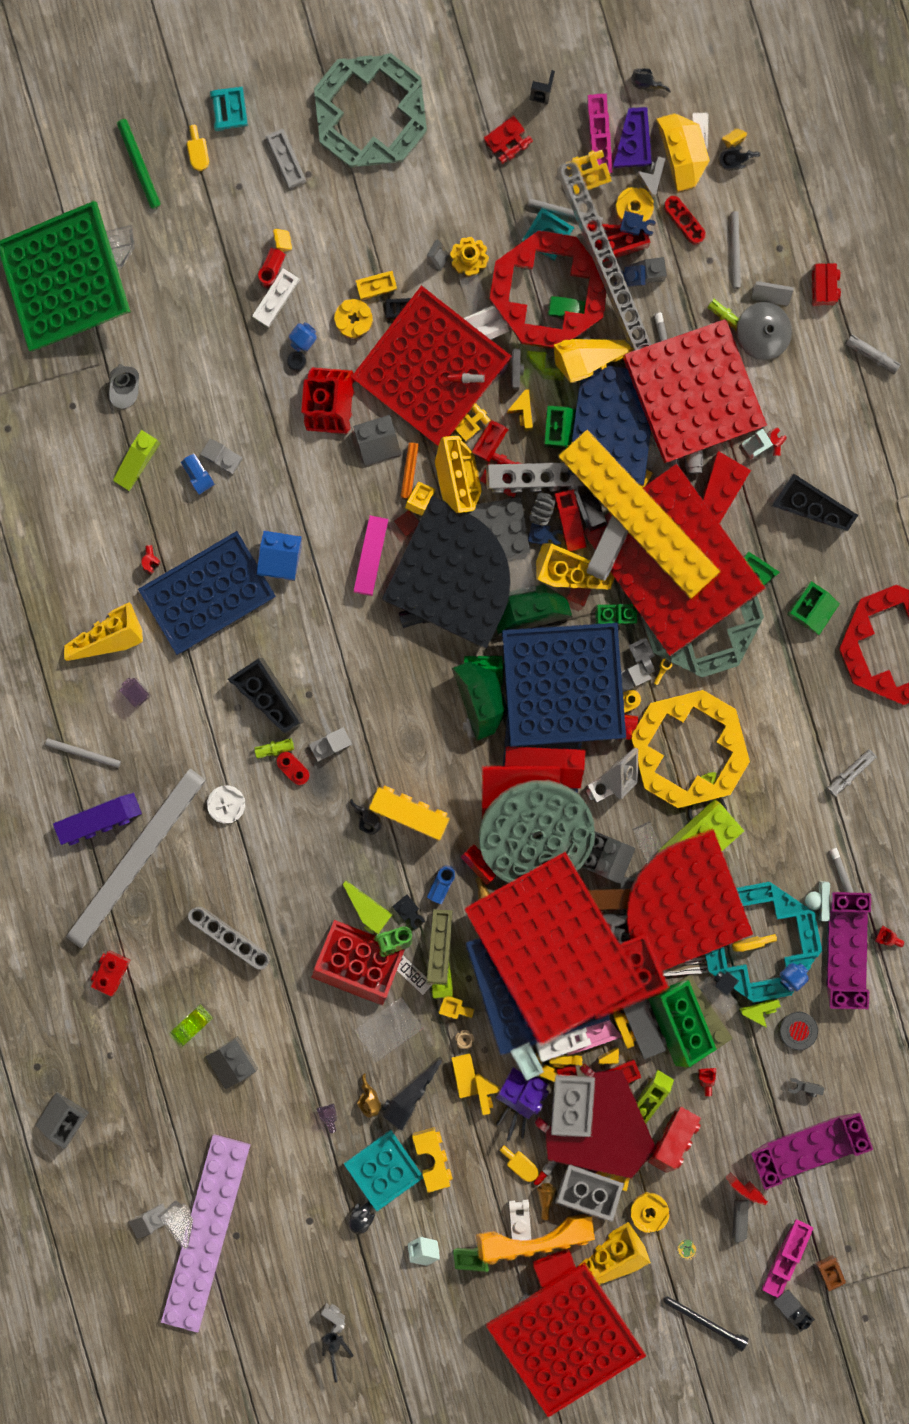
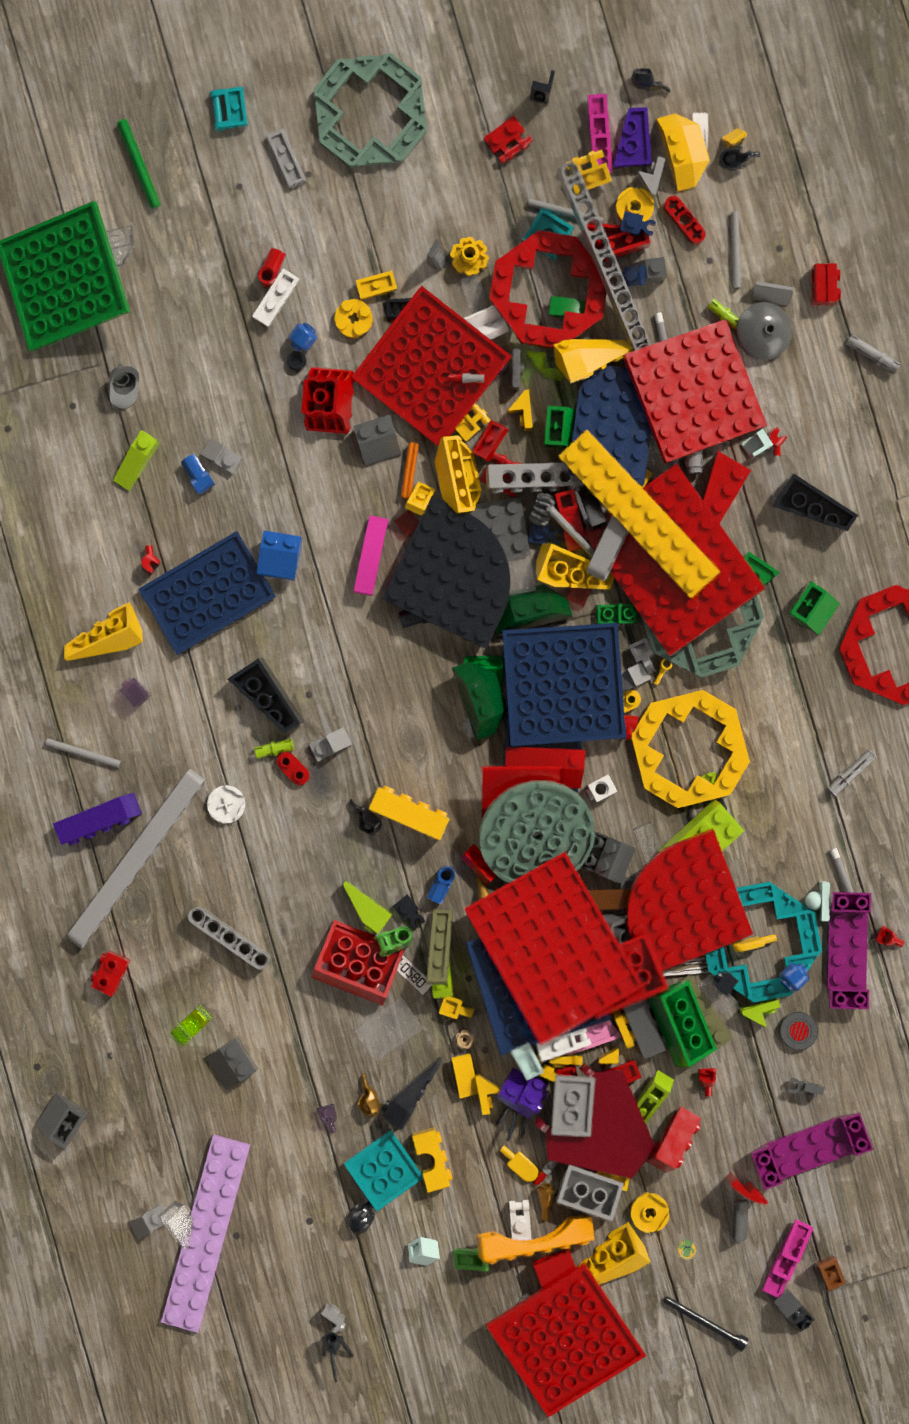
(197, 150): yellow piece -> none
(282, 240): yellow slope -> none
(570, 530): none -> light grey bar
(623, 774): light grey slope -> none

